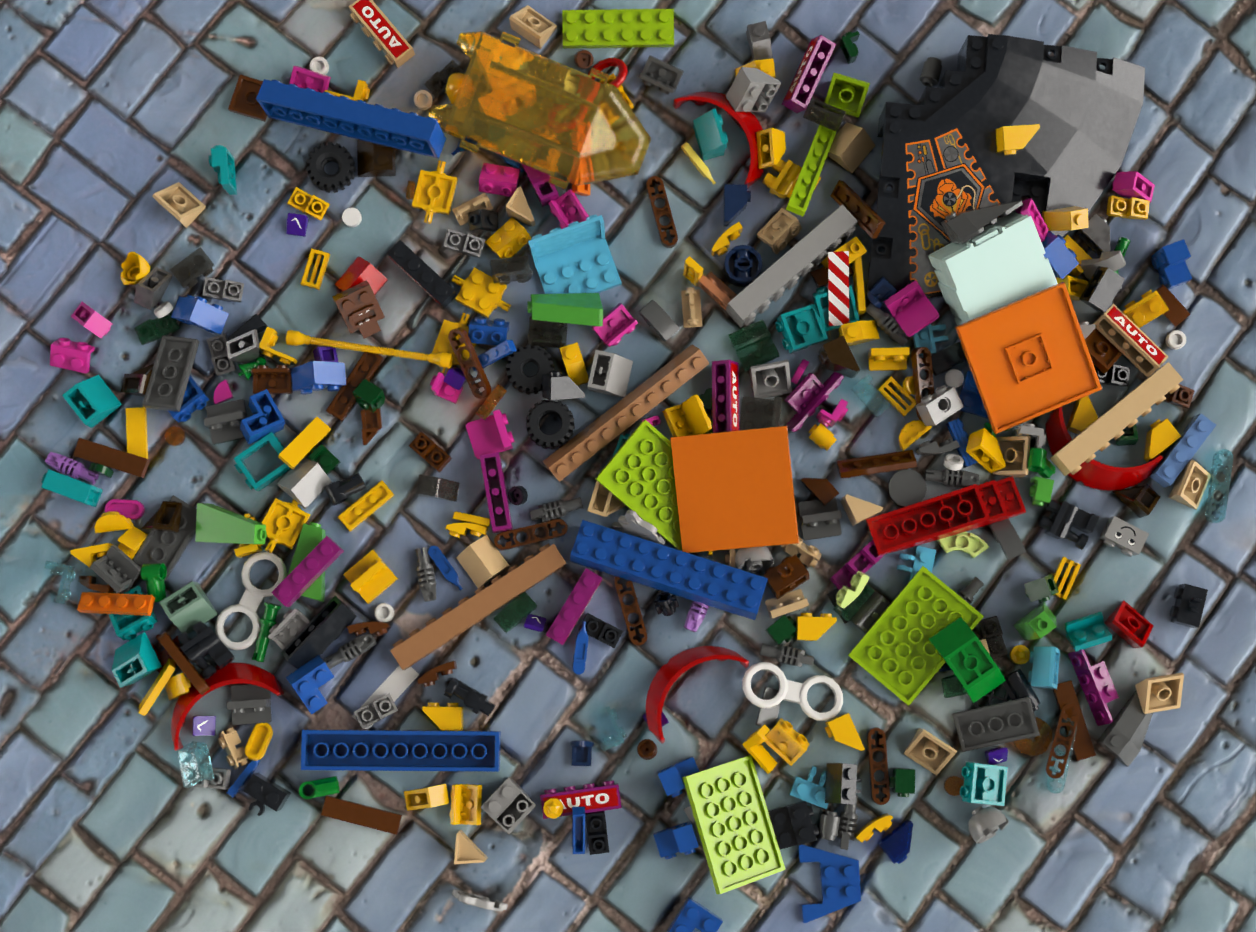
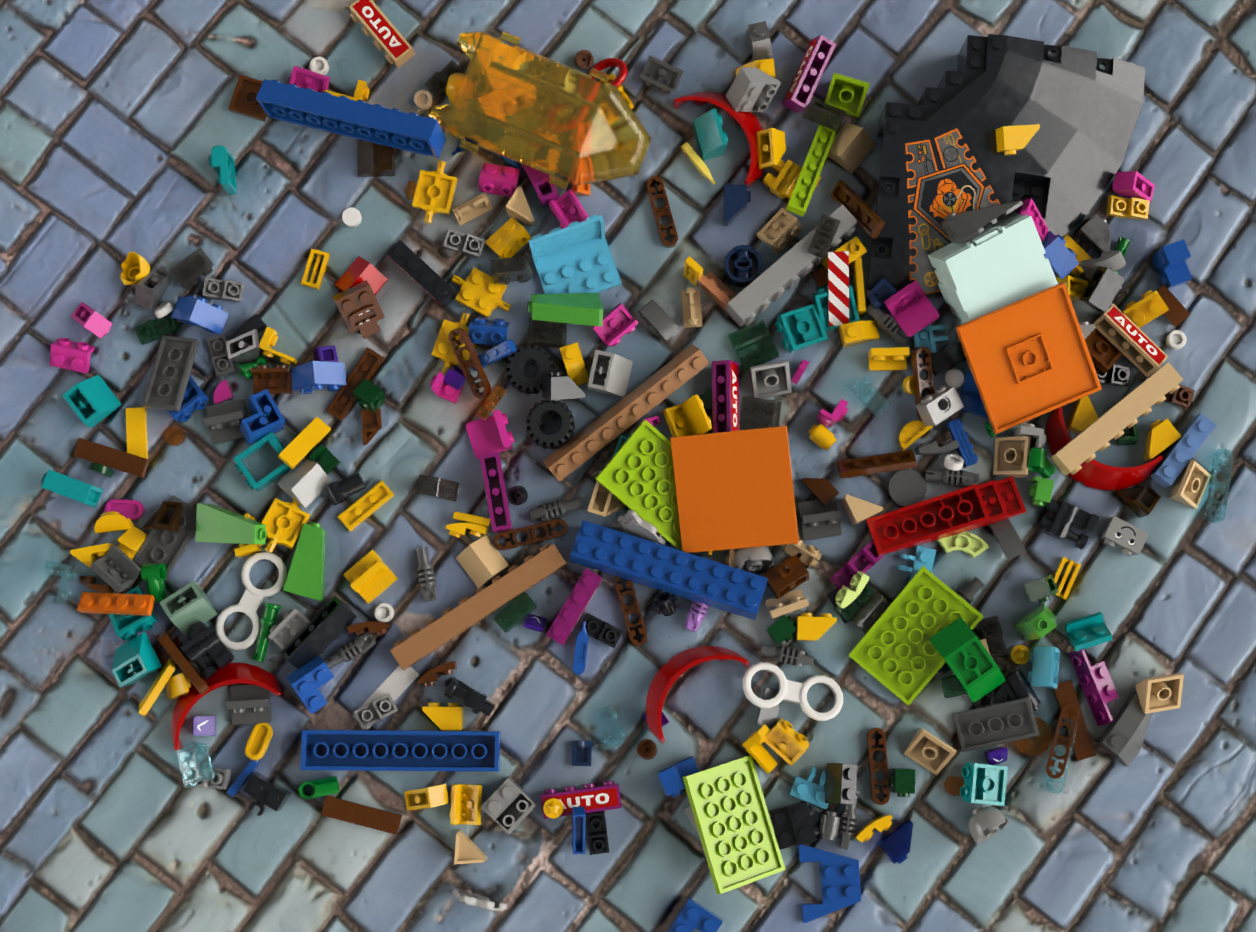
(70, 467): medium lavender hinge -> none
(137, 382): dark brown slope -> none
(180, 203): tan slope -> none
(234, 755): tan hinge -> none
(297, 224): dark purple slope -> none
(297, 338): yellow hose -> none
(307, 571): magenta brick -> none
(308, 204): yellow slope -> none
(324, 155): black tyre -> none
(430, 452): reddish brown slope -> none
(444, 566): blue piece -> none
(483, 220): black bracket -> none
(532, 26): tan slope -> none
(618, 28): lime plate -> none
(676, 839): blue brick -> none
(722, 244): yellow slope -> none
(809, 396): magenta bracket -> none
(823, 236): none -> clear smoke slope
(838, 358): dark brown slope -> none
(844, 731): yellow slope -> none
(848, 47): dark green bracket -> none
(885, 385): yellow tile -> none
(931, 72): dark grey brick -> none
(985, 450): yellow slope -> none
(1066, 218): yellow slope -> none
(1129, 625): red slope -> none
(1188, 605): black brick -> none

